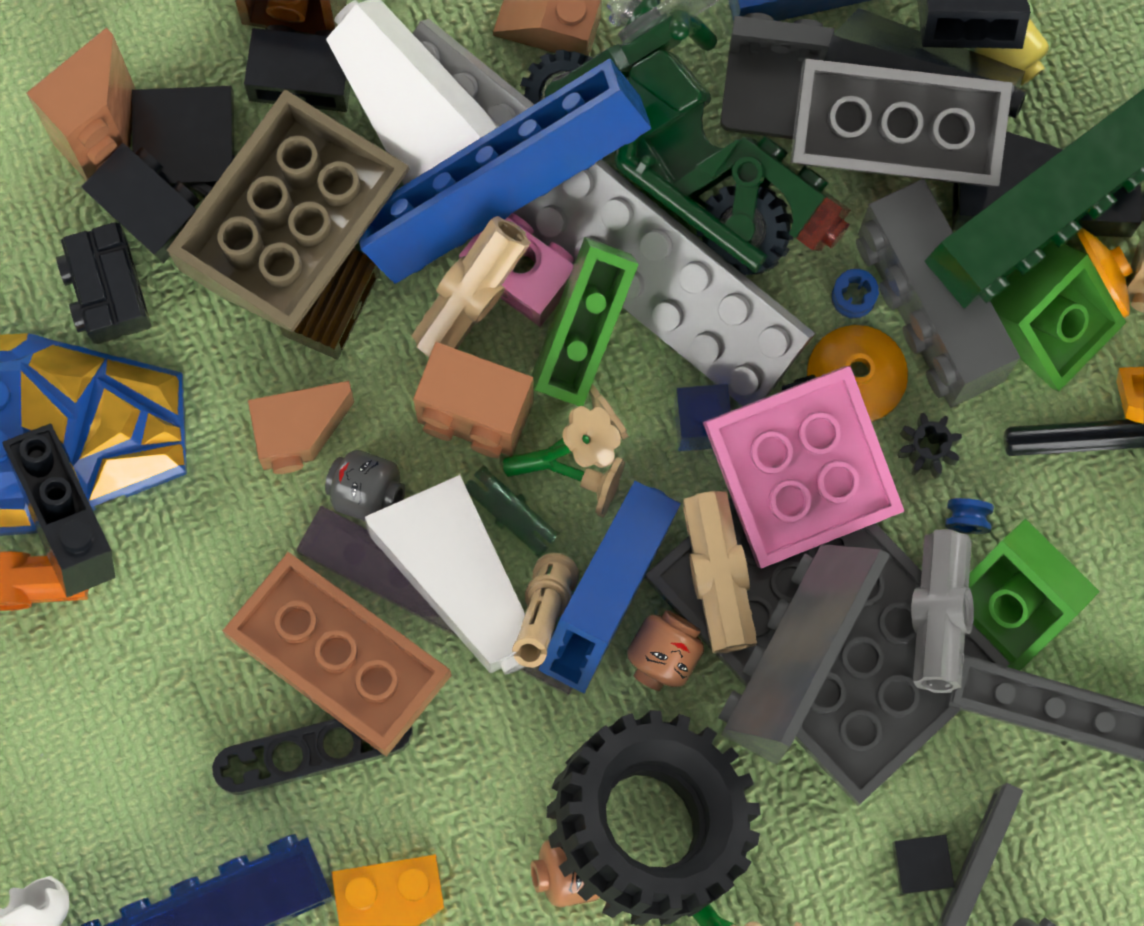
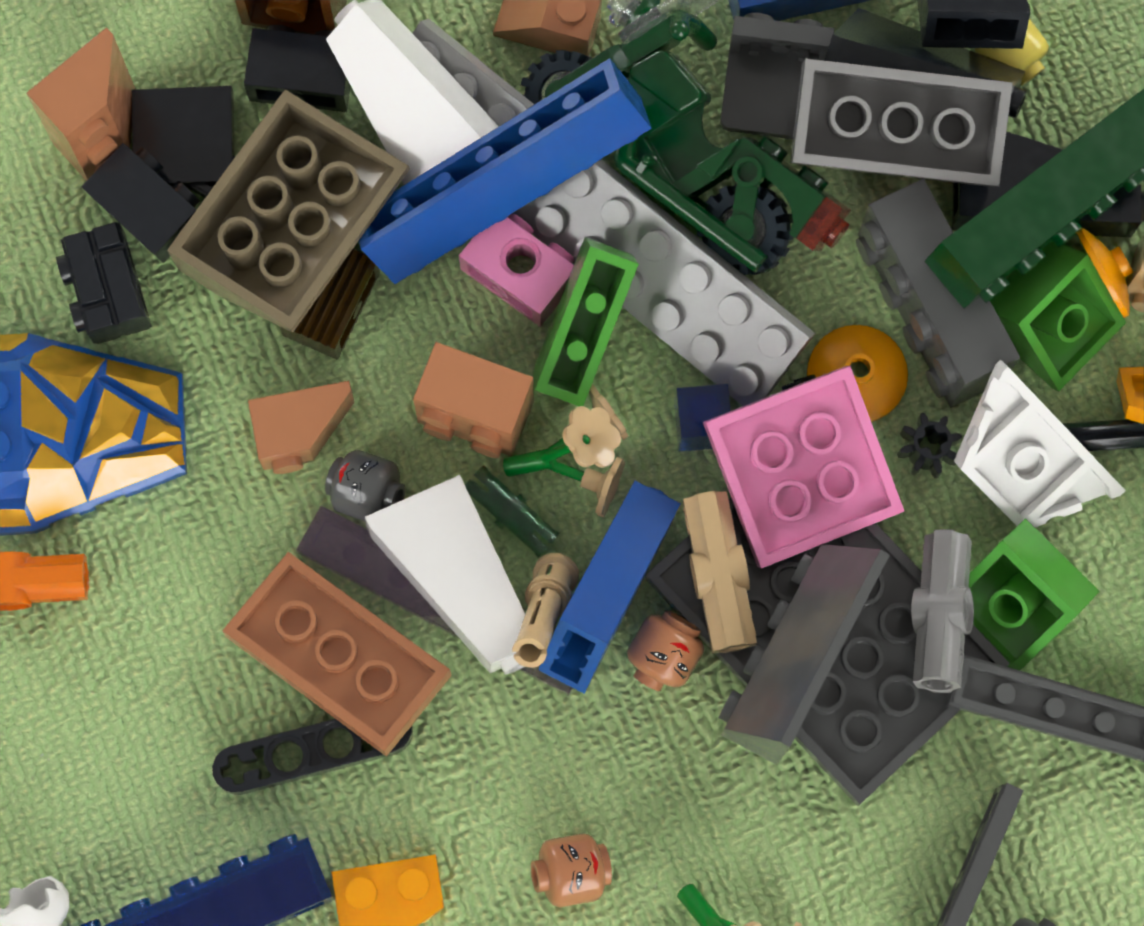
(60, 510): black slope -> none
(472, 286): tan piece -> none
(697, 775): black tyre -> none
(864, 280): blue bush -> none
(923, 864): black tile -> none
(969, 516): blue bush -> none
(1028, 456): none -> white wing

